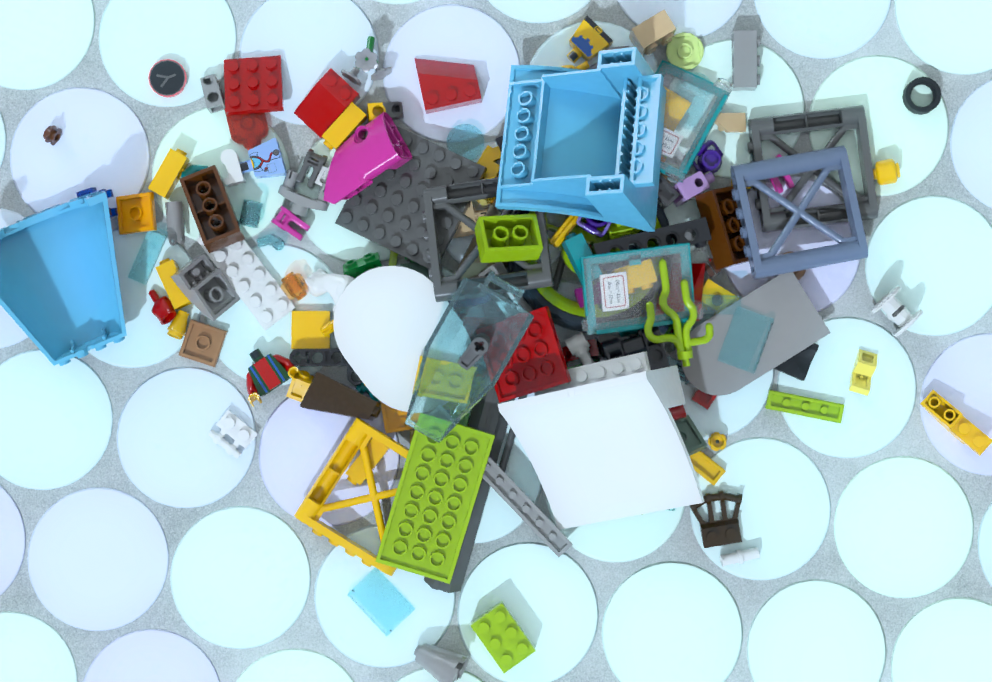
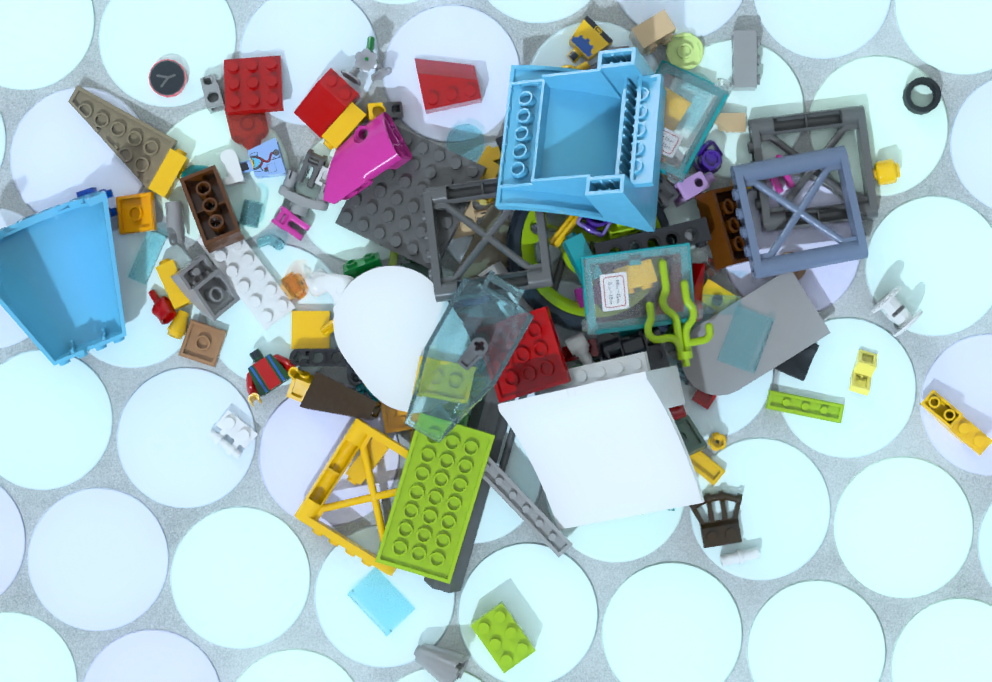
(52, 134): plate -> none
(131, 139): none -> dark tan wing
(508, 238): lime brick -> none

